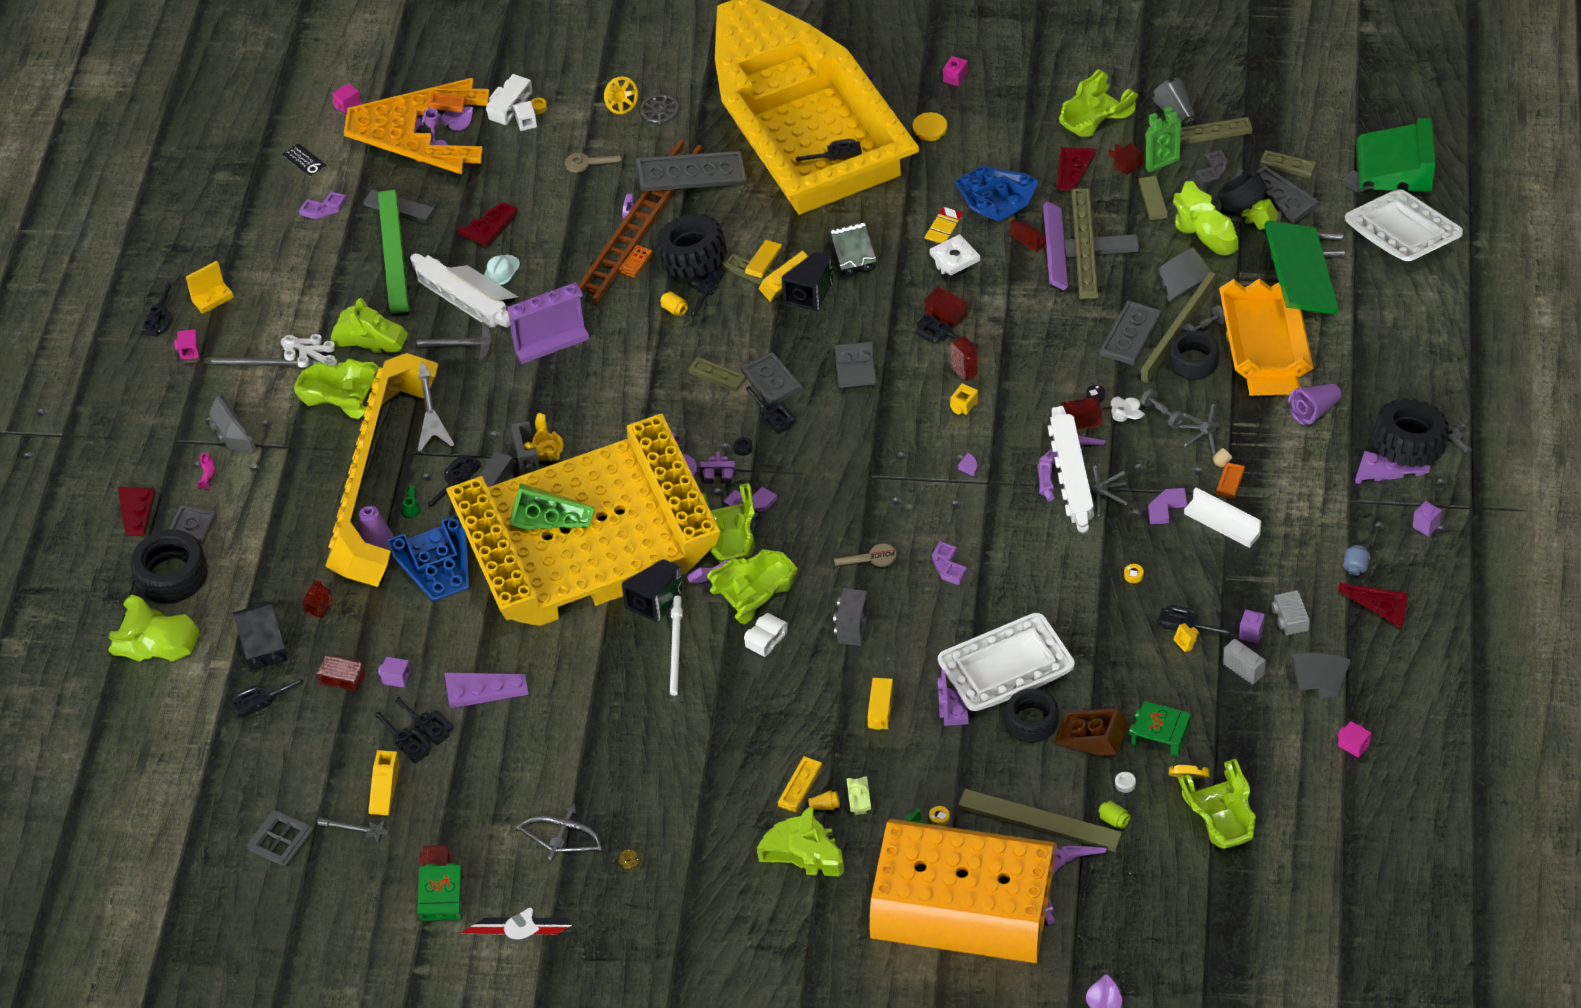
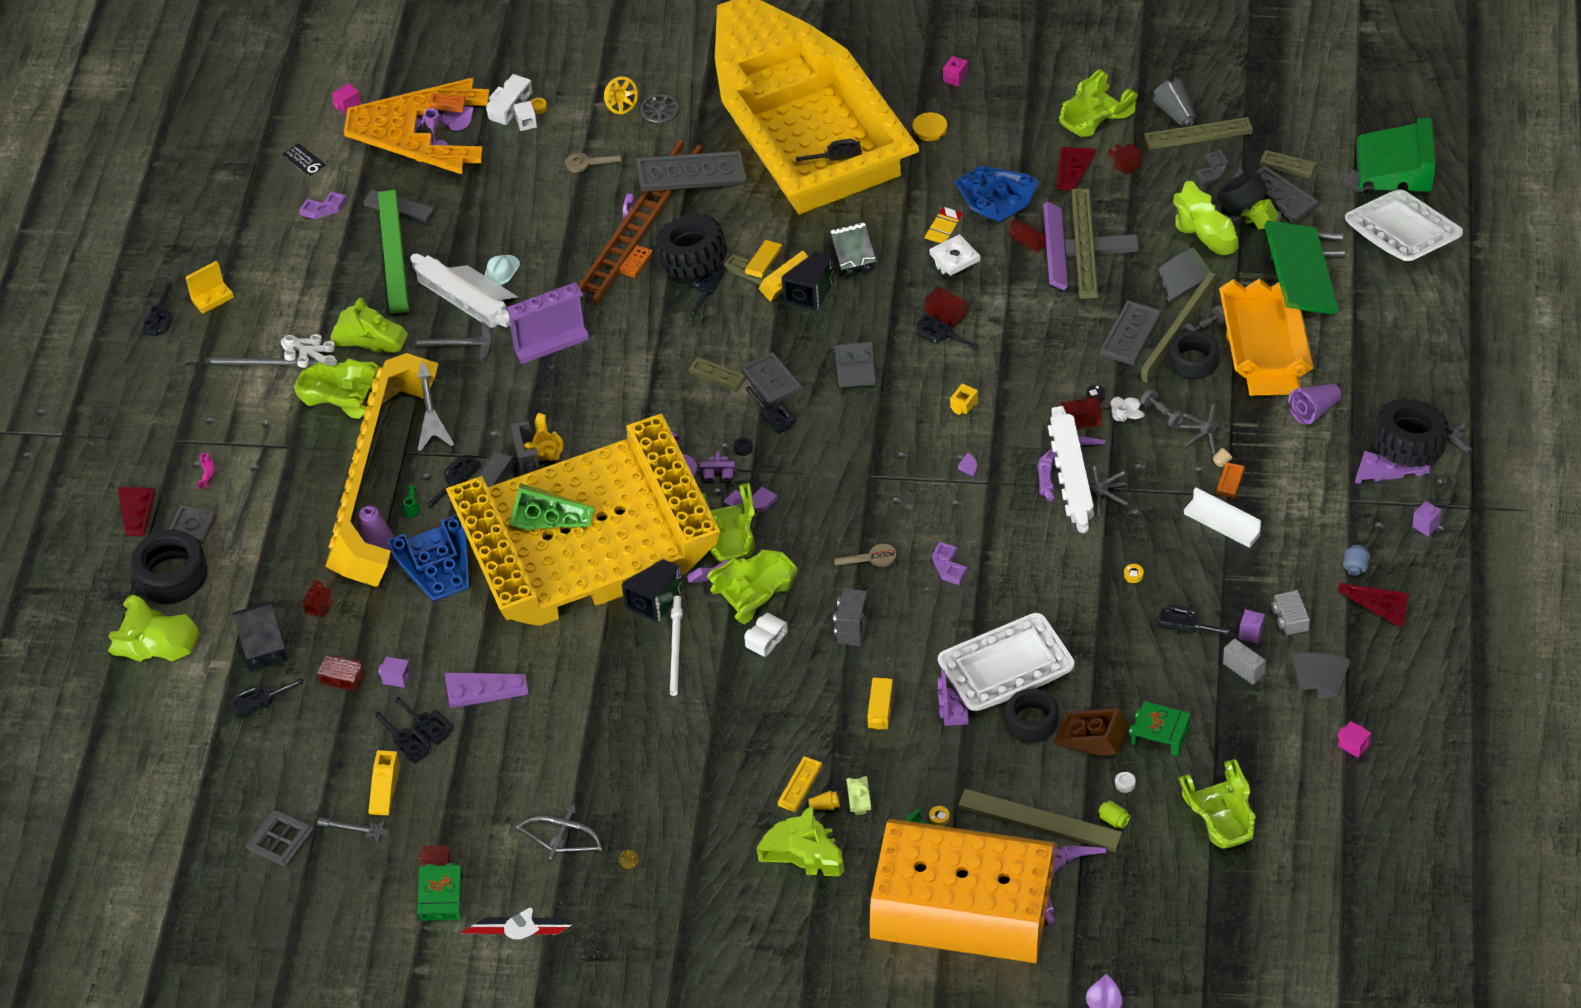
(187, 344): dark pink brick -> none
(229, 427): dark grey wedge -> none
(489, 226): dark red wing -> none
(674, 303): yellow brick -> none
(964, 358): clear red brick -> none
(1152, 198): olive tile -> none
(1163, 140): bright green tile -> none
(1167, 499): medium lavender tile -> none
(1181, 770): yellow tile -> none
(1186, 637): yellow tile -> none

